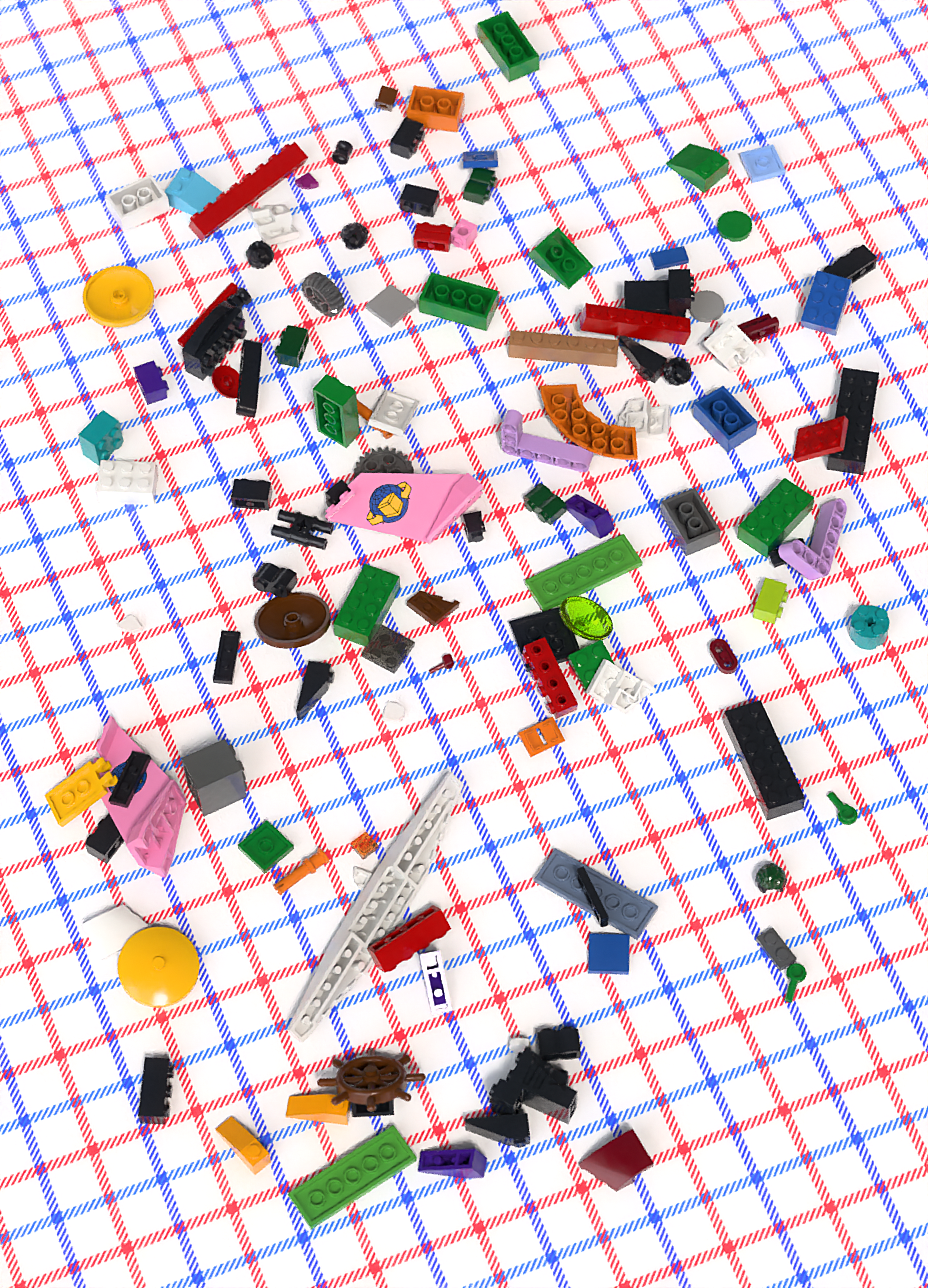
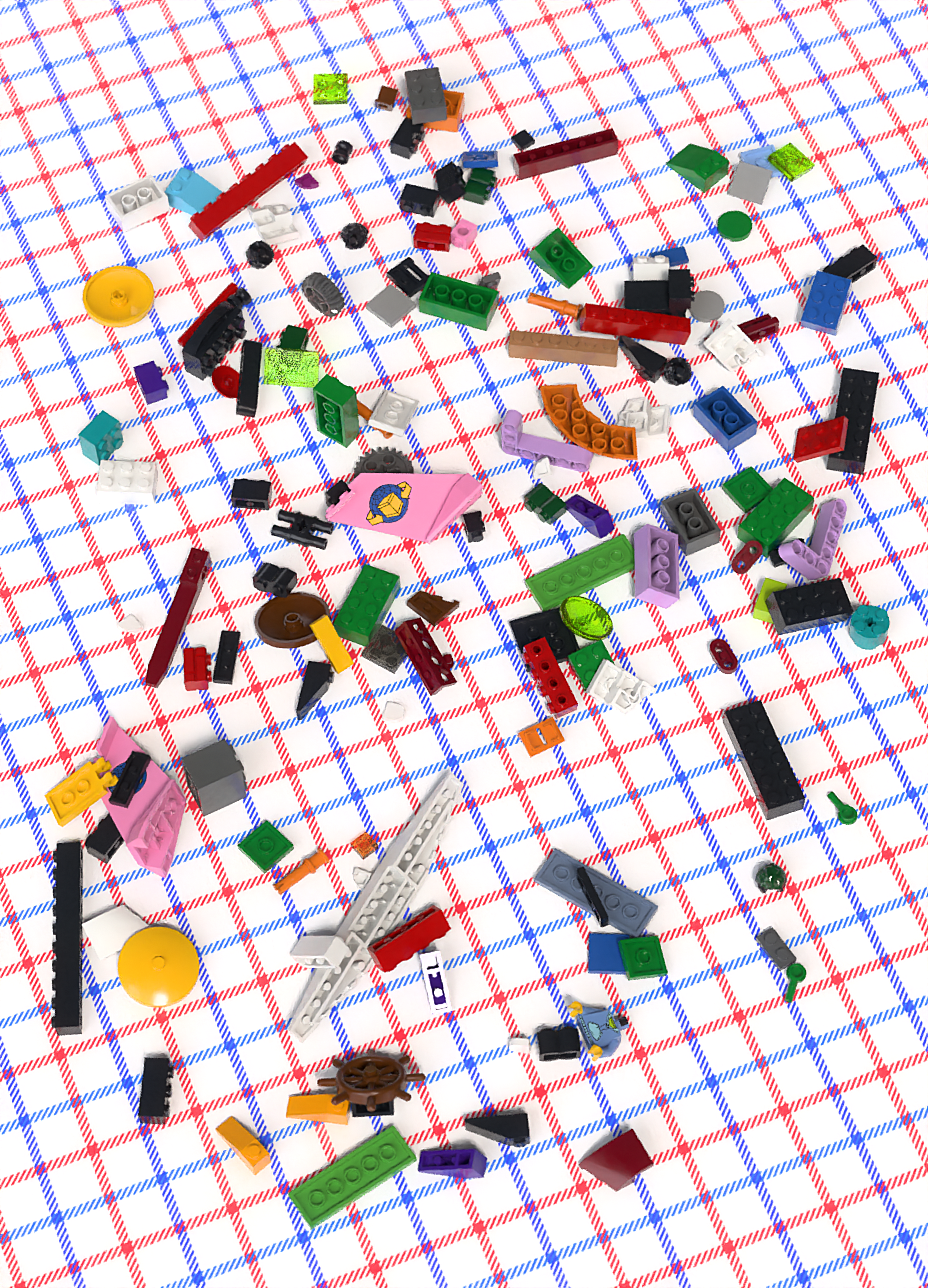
(69, 939): none -> black brick
(188, 592): none -> dark red piece
(196, 668): none -> red brick
(291, 367): none -> clear neon green plate
(320, 951): none -> white brick
(330, 89): none -> clear neon green plate
(331, 644): none -> yellow tile
(405, 279): none -> black plate
(422, 656): none -> dark red fence
(425, 95): none -> dark grey brick
(450, 182): none -> black brick
(491, 281): none -> dark grey plate
(508, 46): green brick -> none
(522, 140): none -> black tile
(536, 1086): black brick -> none
(542, 468): none -> white tile
(562, 307): none -> orange pin
(565, 154): none -> dark red brick
(599, 1029): none -> medium blue torso
(642, 958): none -> green plate
(650, 268): none -> white slope
(656, 566): none -> lavender brick
(747, 489): none -> green plate
(747, 557): none -> dark red plate
(750, 183): none -> light grey tile
(791, 162): none -> clear neon green plate
(809, 606): none -> black brick

